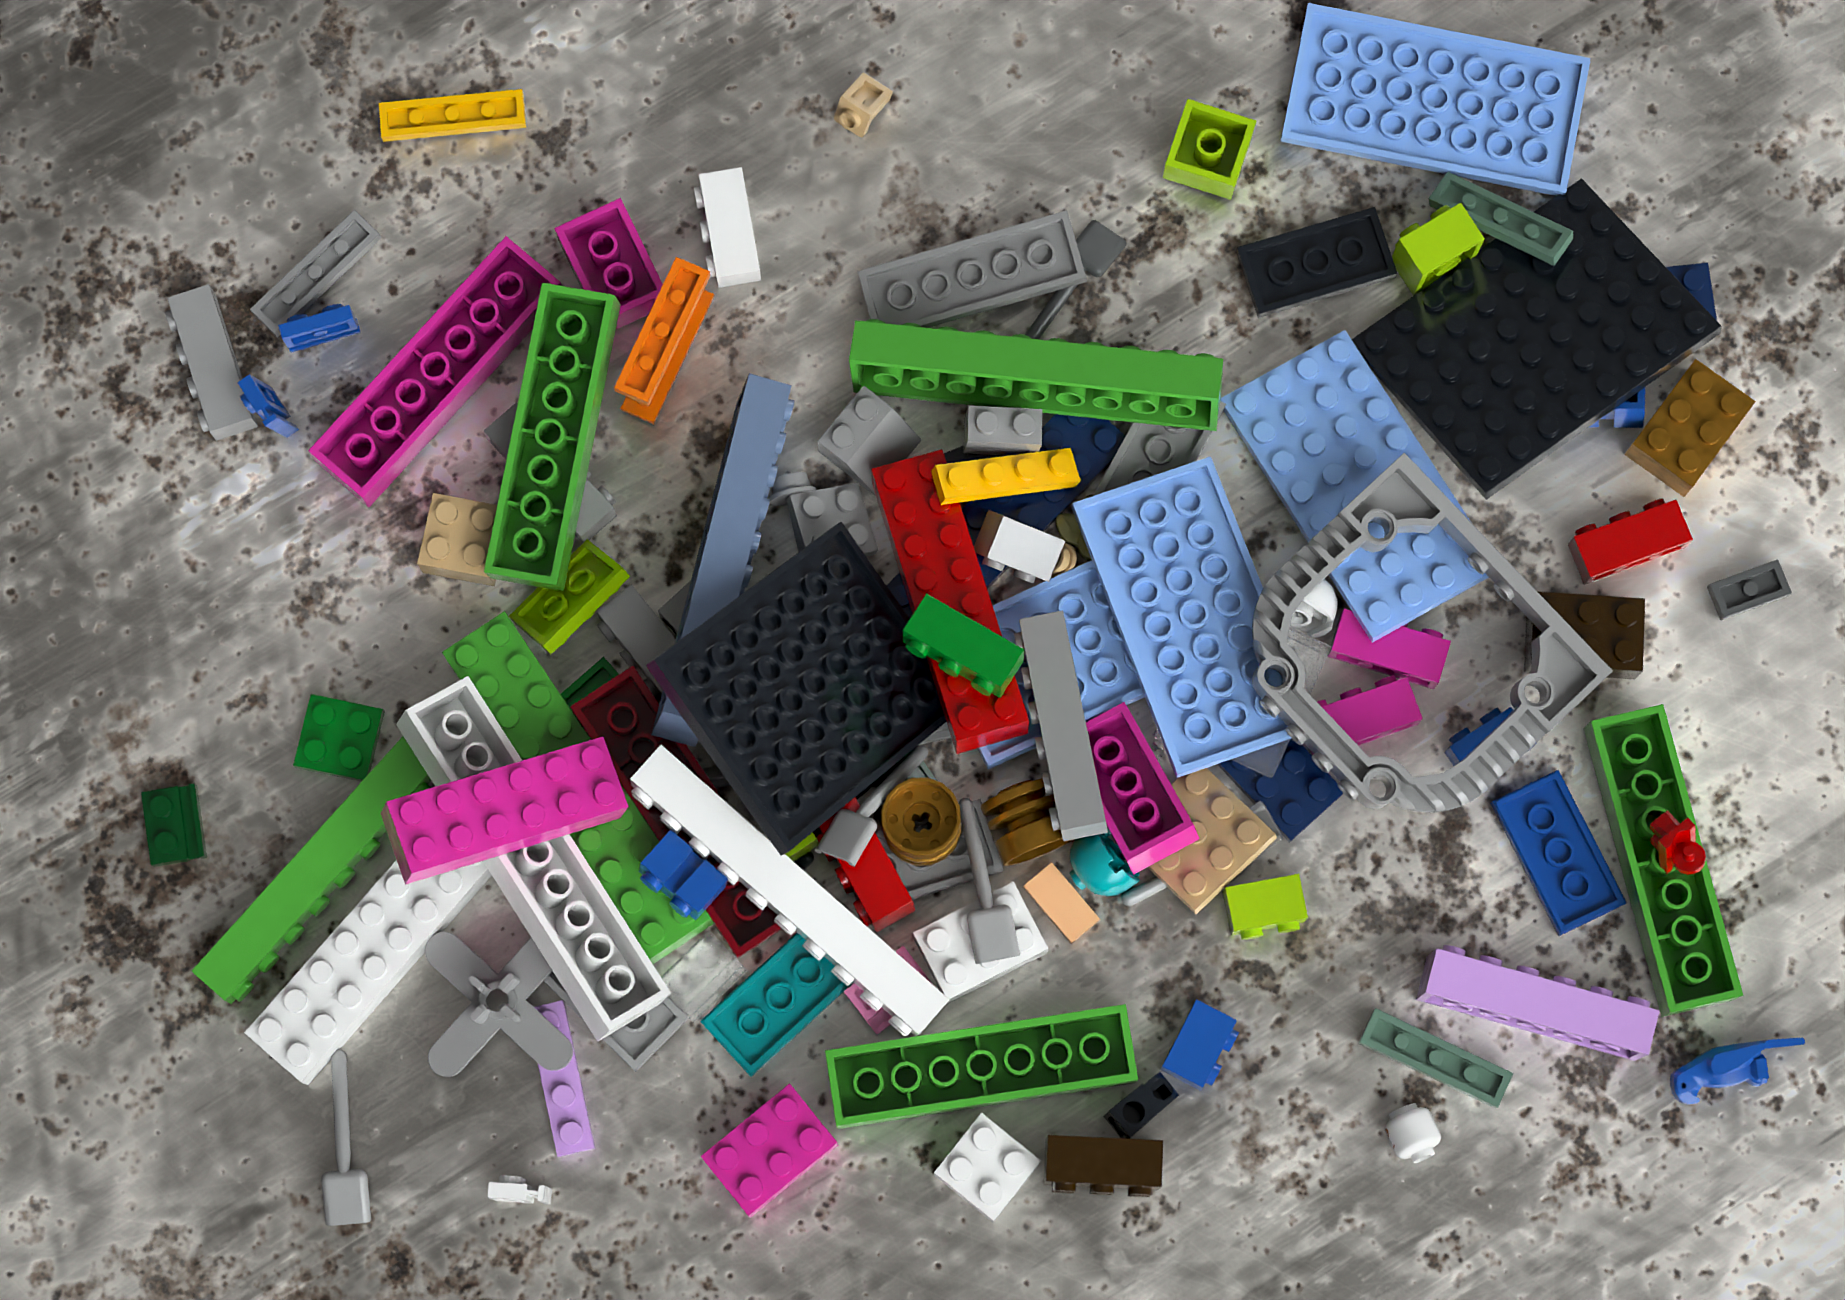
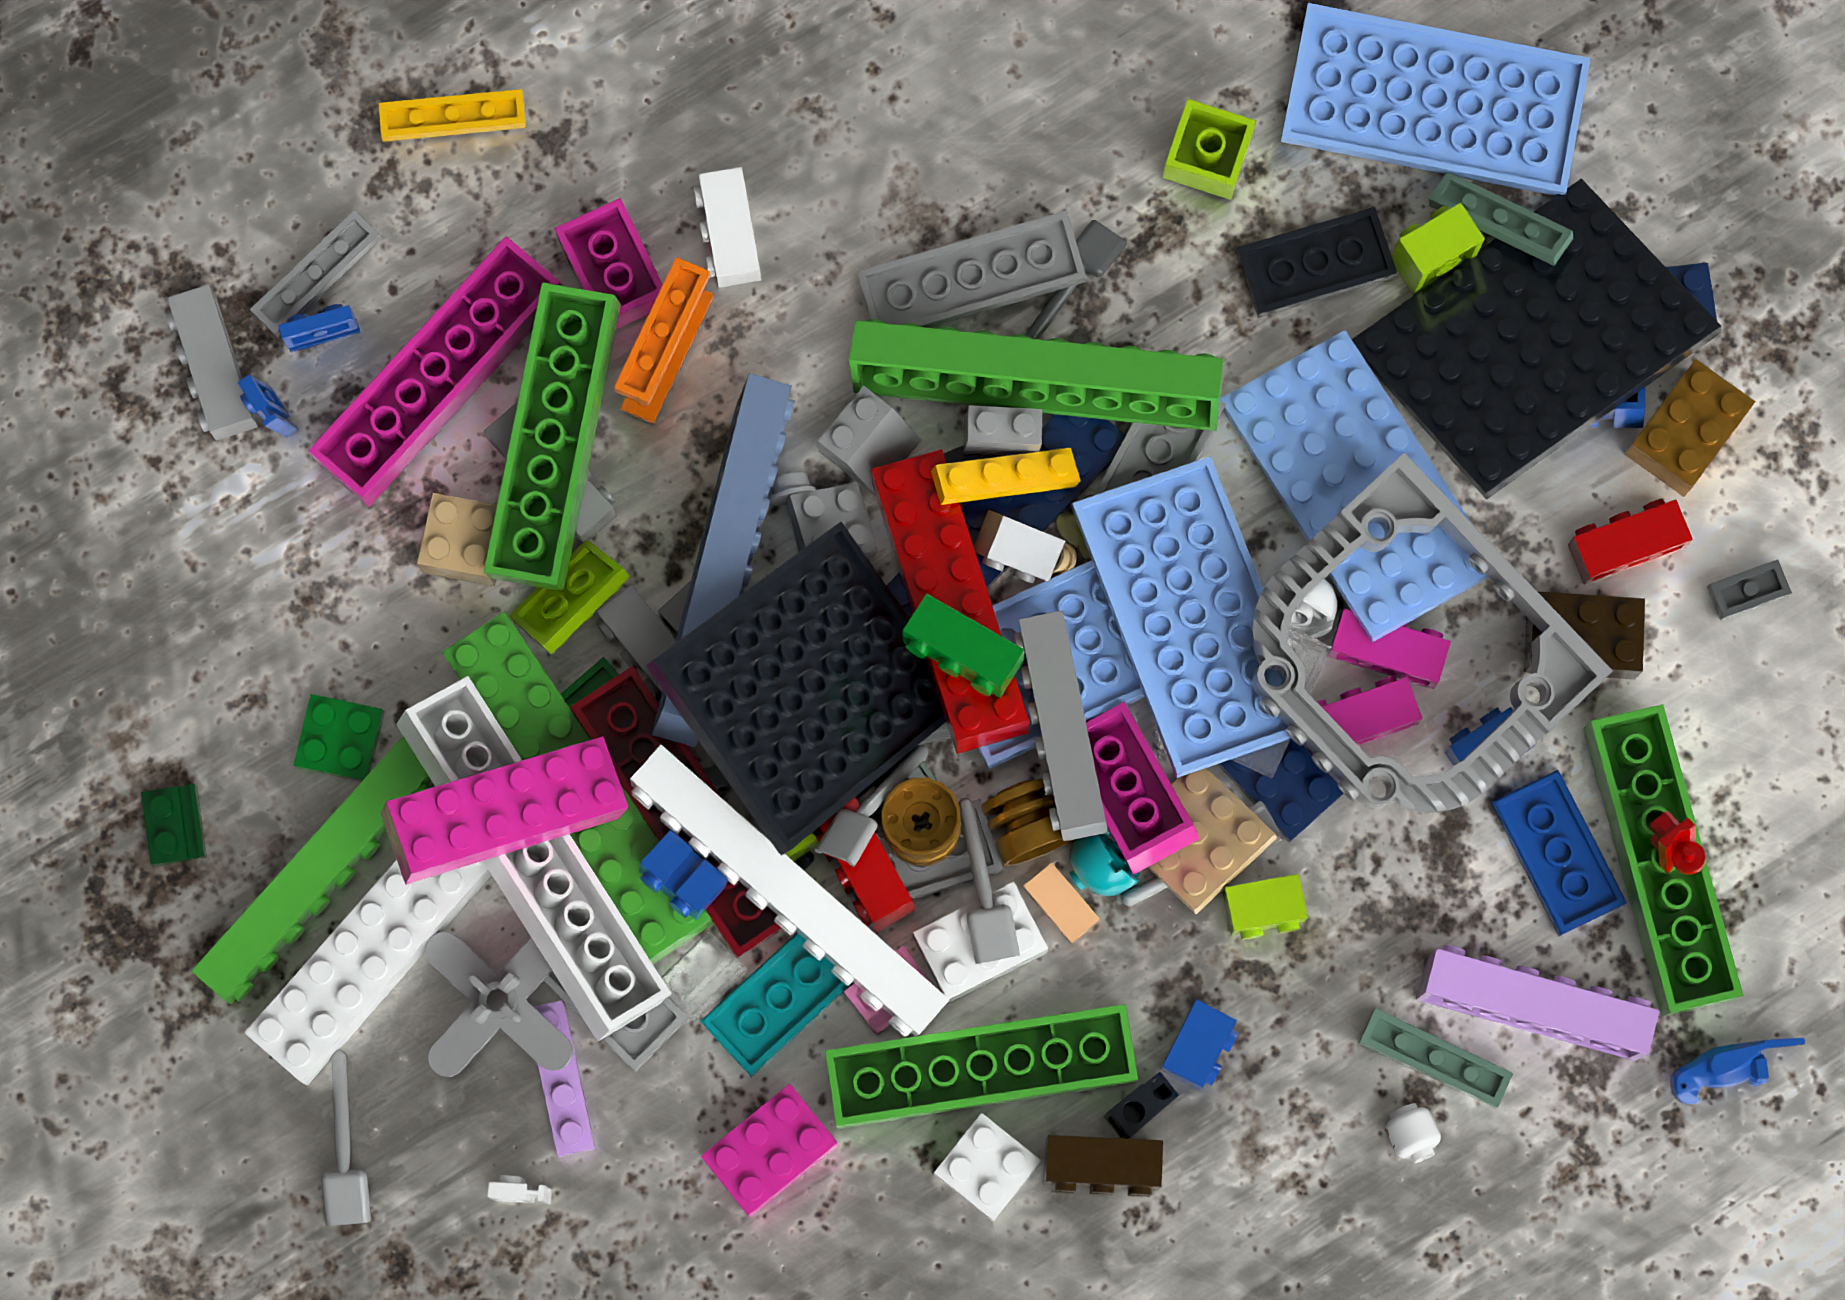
(861, 104): tan bracket -> none

